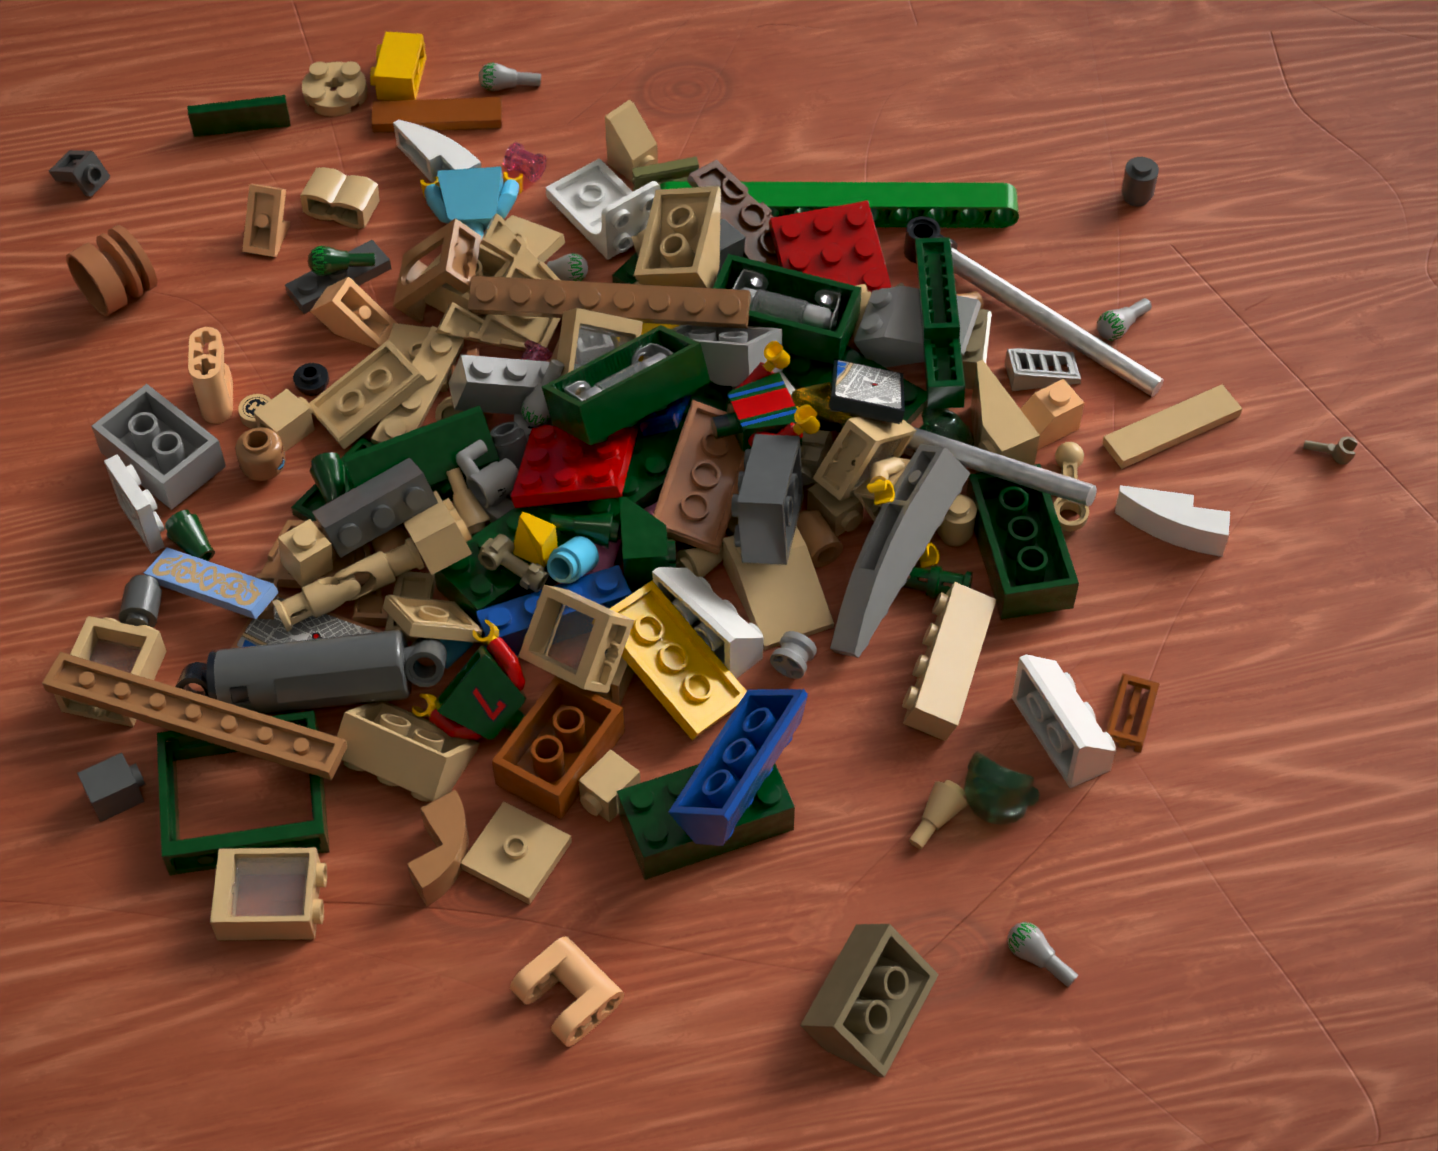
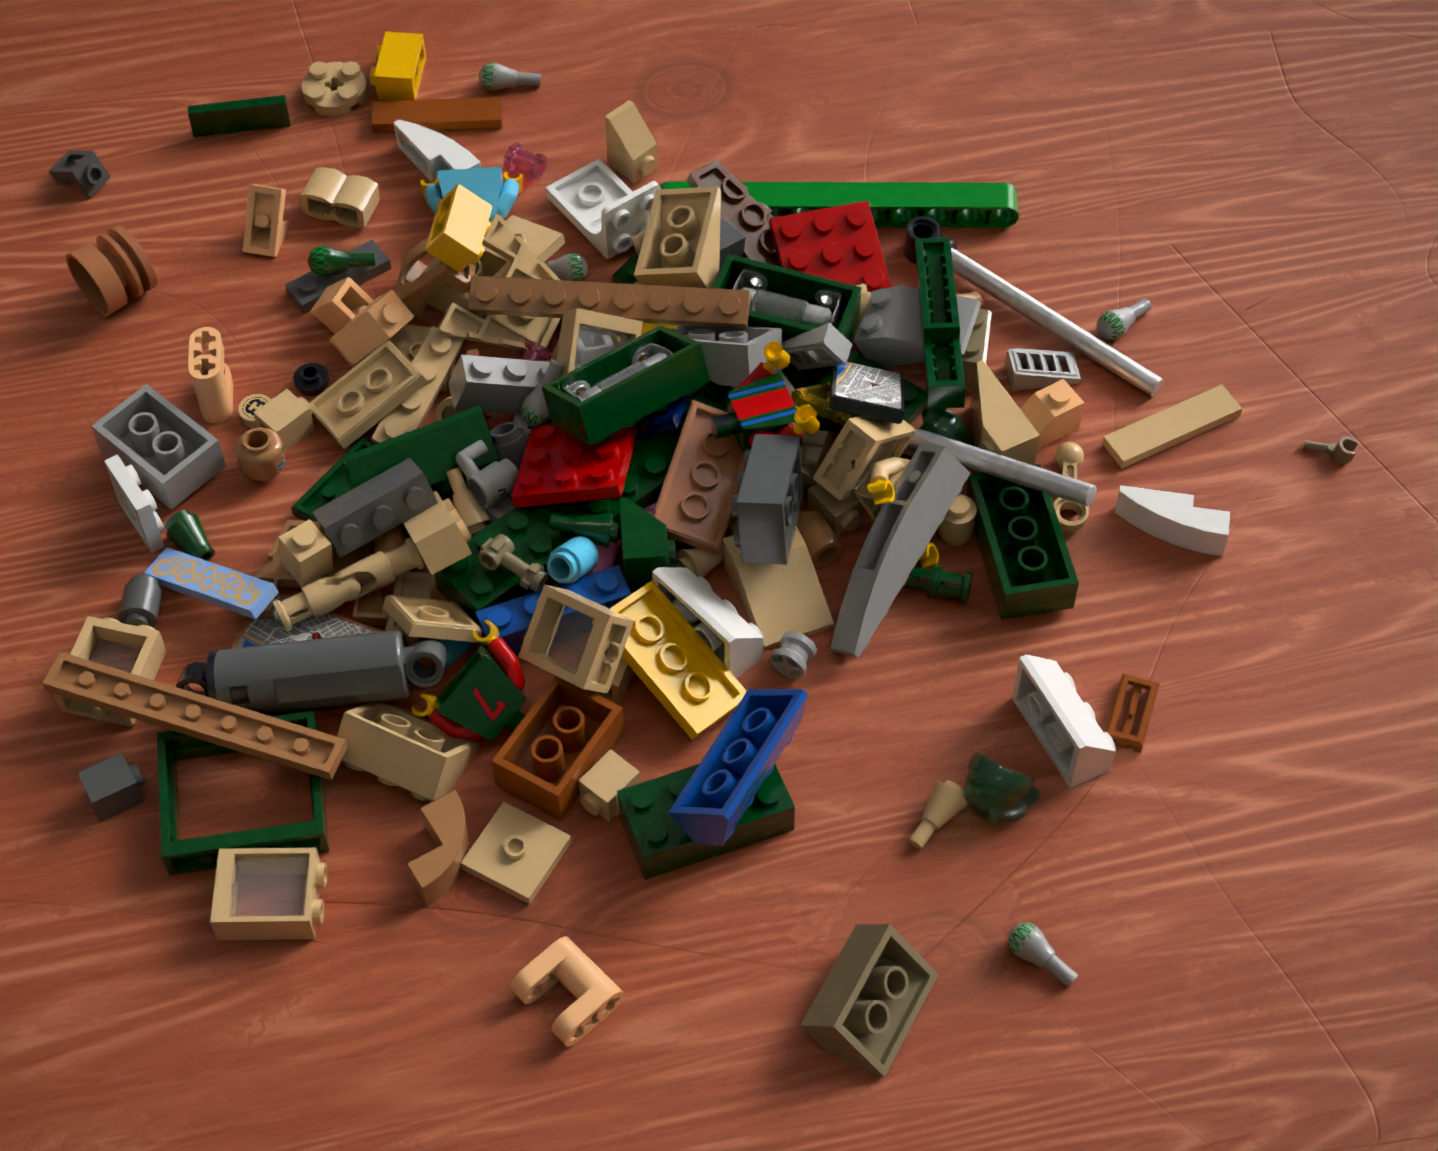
(329, 475): dark green cone -> none
(371, 327): none -> light nougat slope
(459, 228): none -> yellow brick
(534, 539): yellow slope -> none
(664, 172): olive tile -> none
(818, 348): none -> light grey slope
(949, 661): tan brick -> none
(1139, 181): dark grey brick -> none

